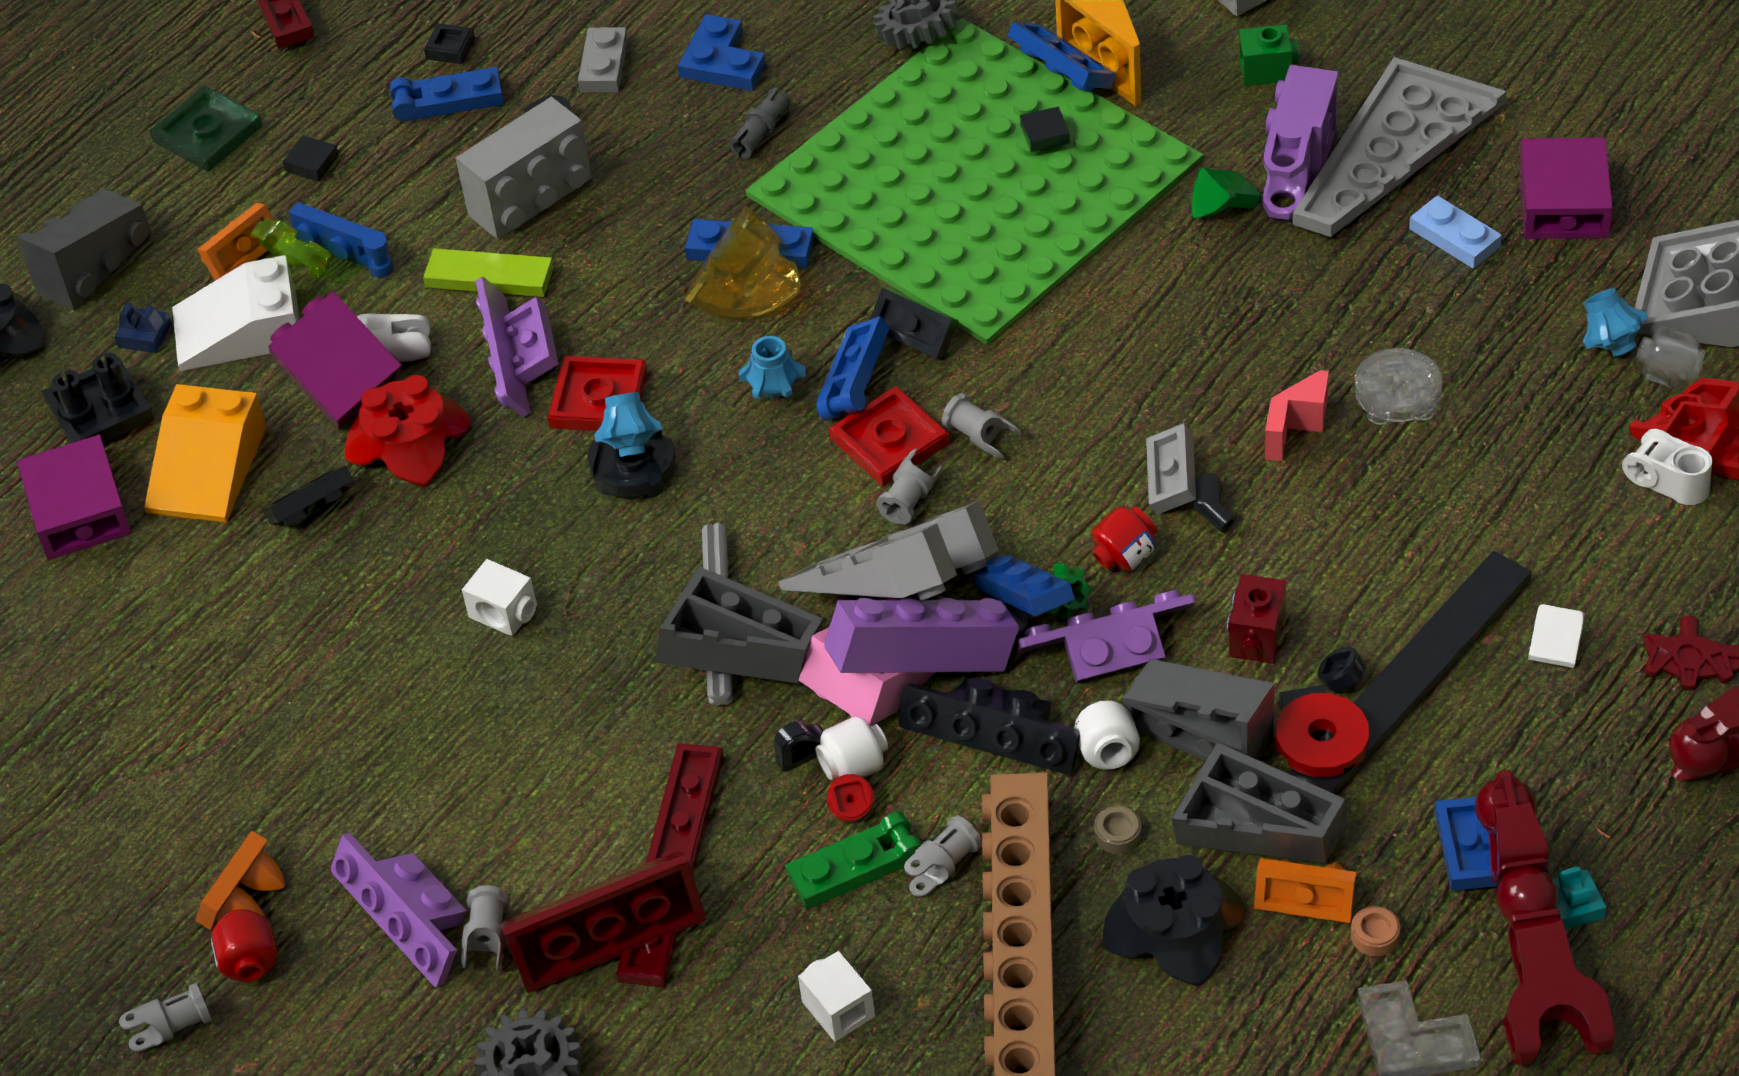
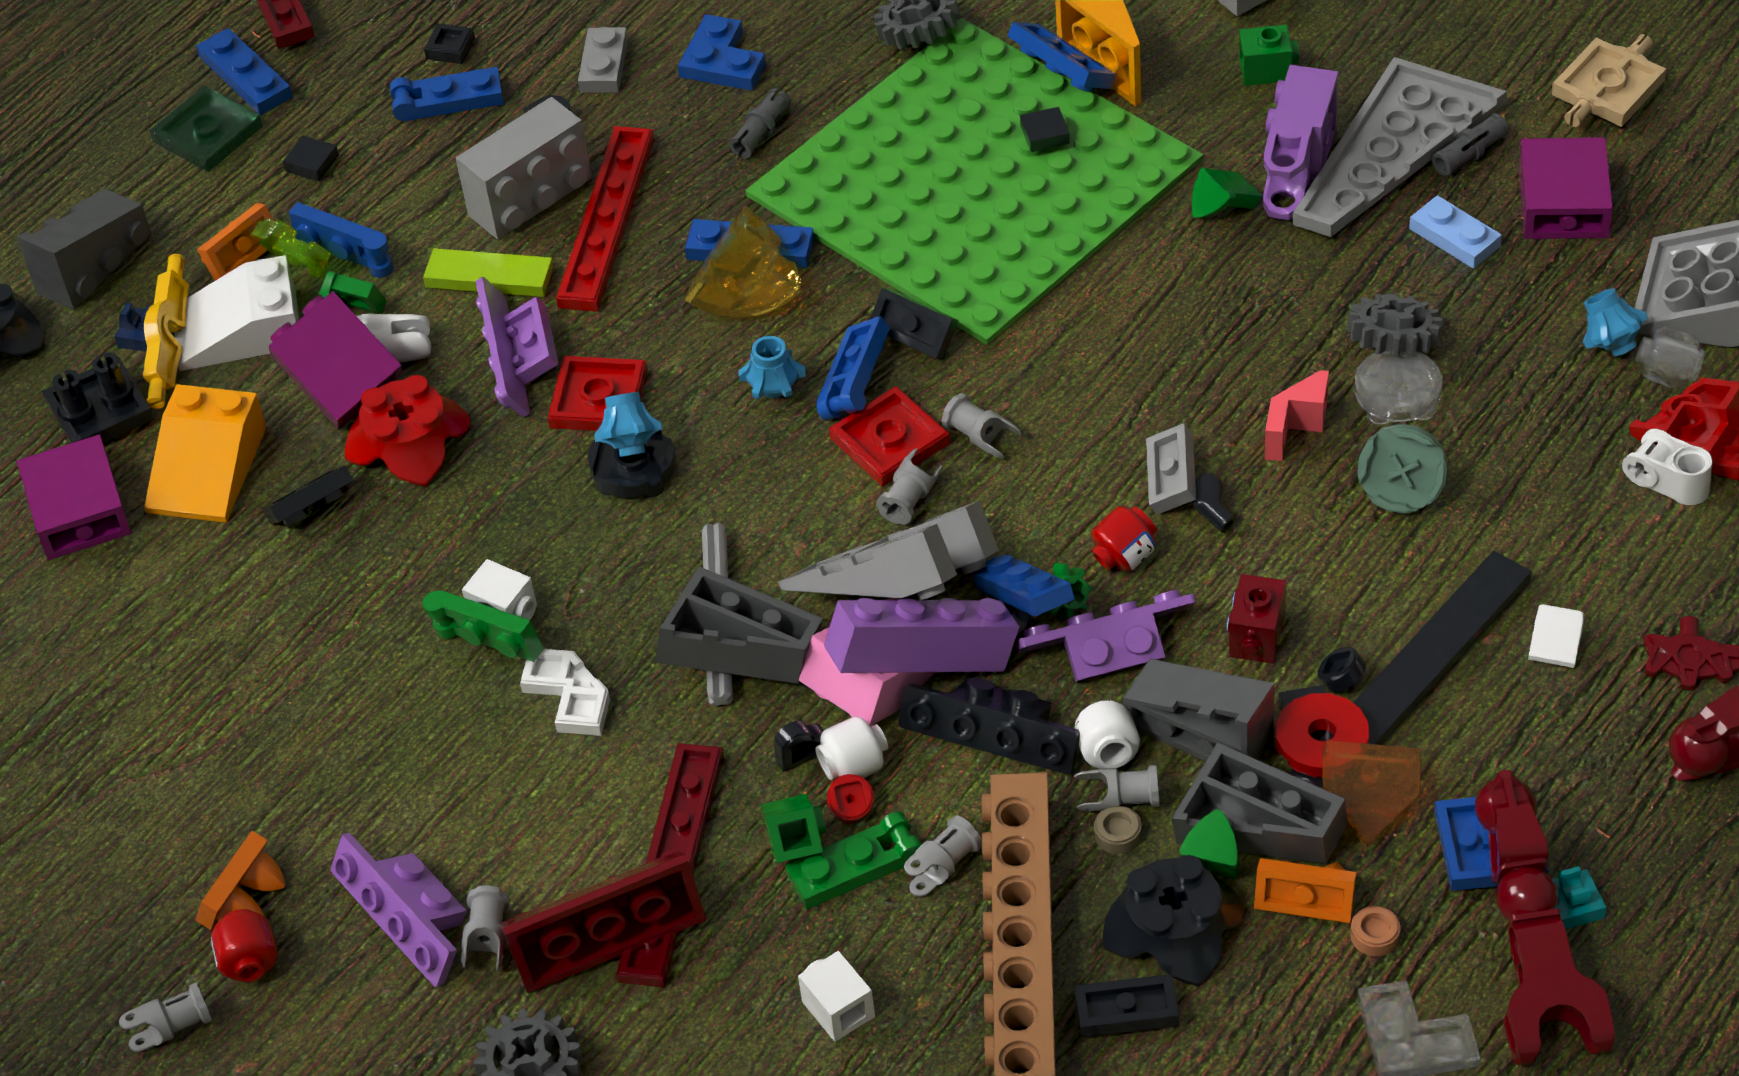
(161, 318): none -> yellow piece
(244, 71): none -> blue plate
(354, 292): none -> green tile
(482, 625): none -> green plate
(583, 697): none -> white tile
(605, 219): none -> red tile
(793, 827): none -> green brick
(1123, 788): none -> light grey piece
(1126, 1005): none -> black plate
(1213, 845): none -> green tile
(1374, 781): none -> clear orange slope
(1394, 324): none -> dark grey gear
(1402, 468): none -> sand green tile
(1487, 132): none -> dark grey pin
(1609, 81): none -> tan plate

